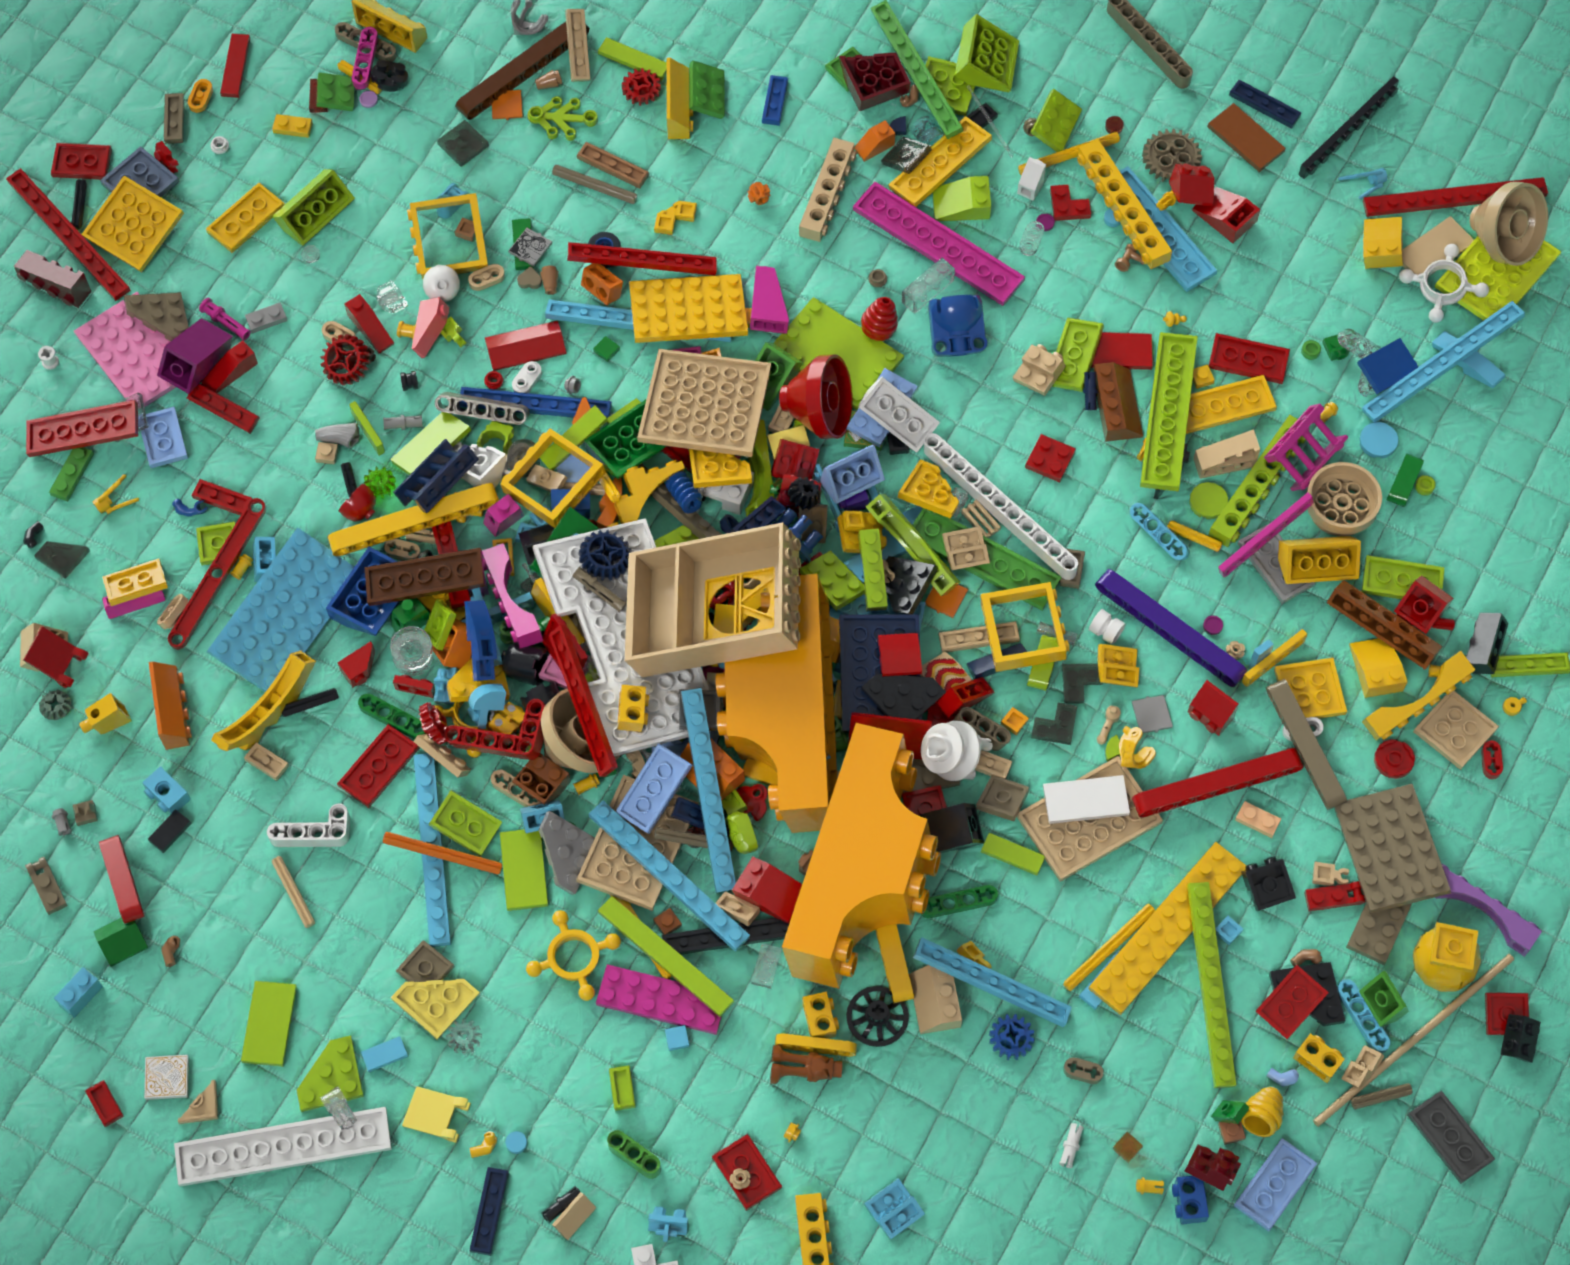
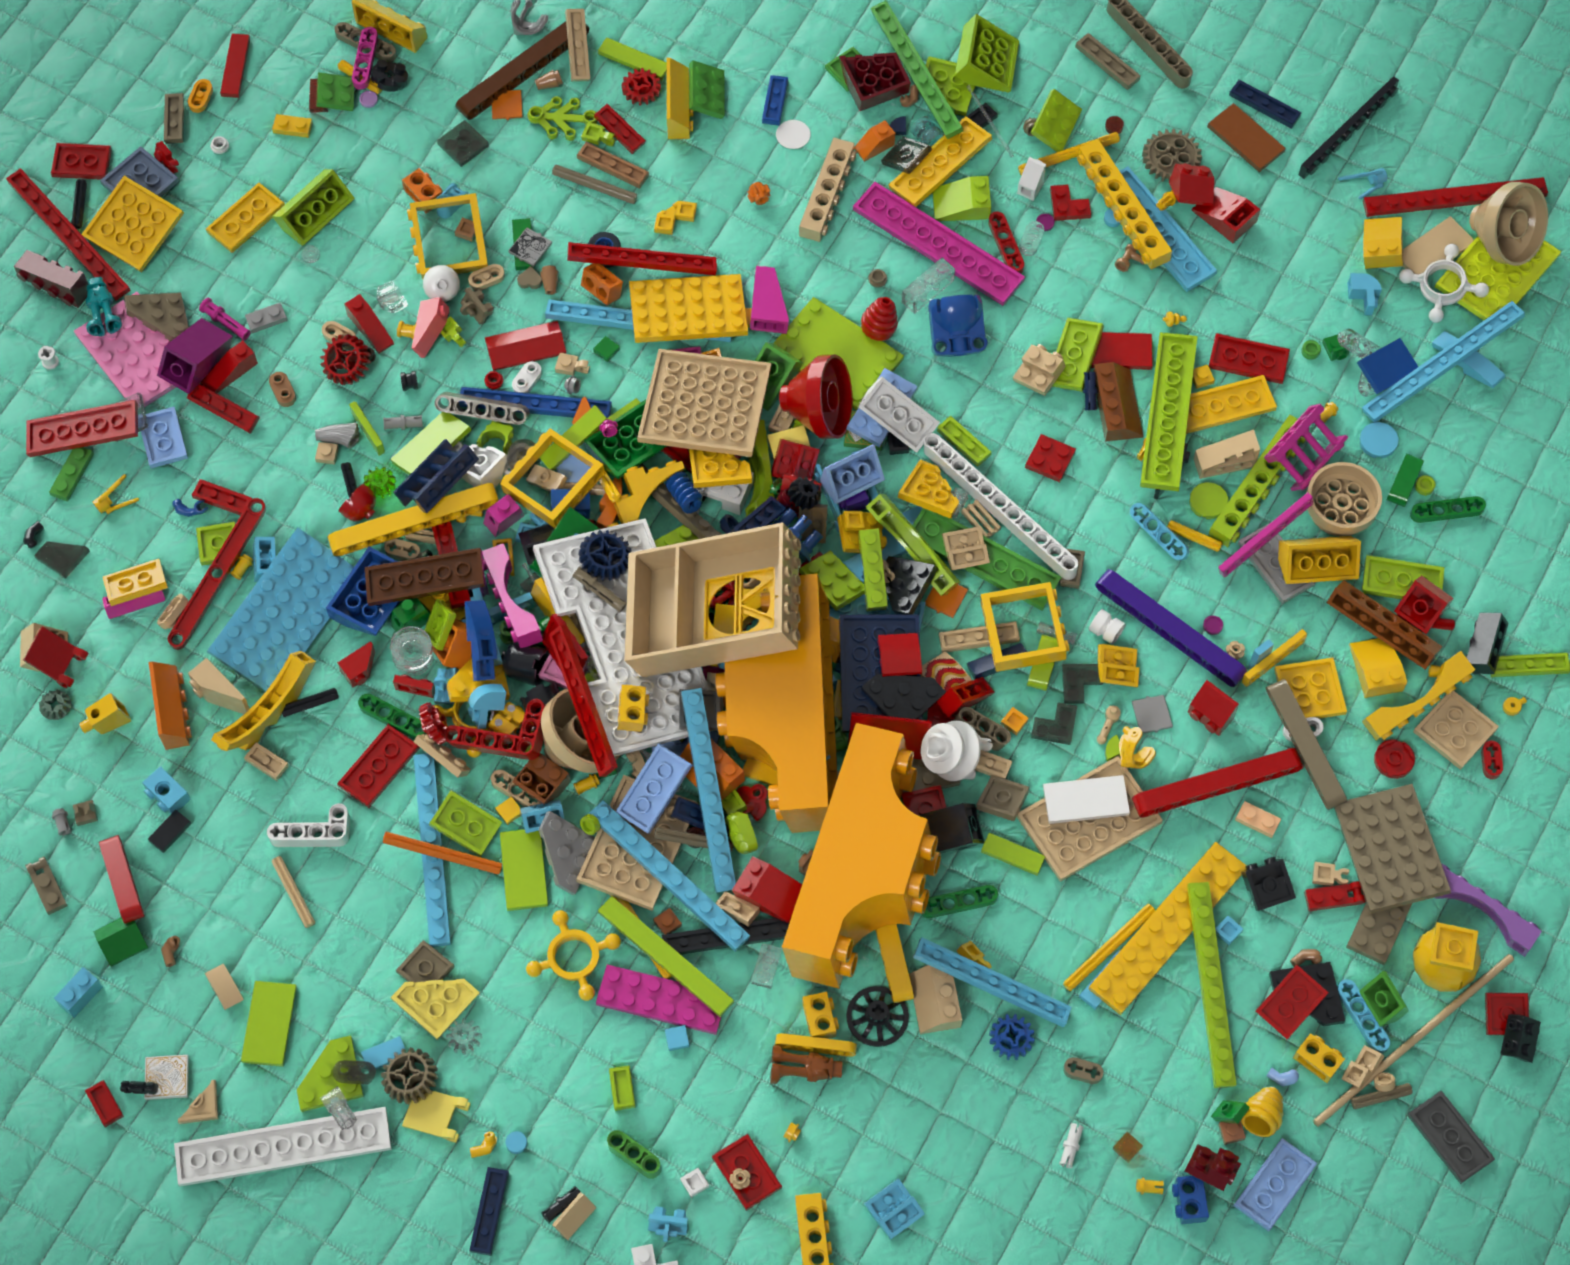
(98, 298): none -> teal piece
(139, 1087): none -> black axle
(216, 688): none -> tan slope
(224, 986): none -> tan slope
(282, 387): none -> medium nougat plate
(354, 1073): none -> clear smoke plate
(394, 1073): none -> dark tan gear
(421, 191): none -> orange brick
(473, 305): none -> dark tan hips
(508, 810): none -> yellow tile
(568, 364): none -> tan plate
(590, 824): none -> lime tile
(595, 133): none -> lime plate
(609, 428): none -> dark pink plate
(620, 128): none -> red tile
(694, 1182): none -> white tile
(793, 134): none -> white sticker
(964, 441): none -> lime plate
(1009, 242): none -> red beam
(1107, 61): none -> dark tan plate
(1366, 288): none -> medium azure brick
(1384, 1082): none -> tan tile
(1448, 513): none -> green beam

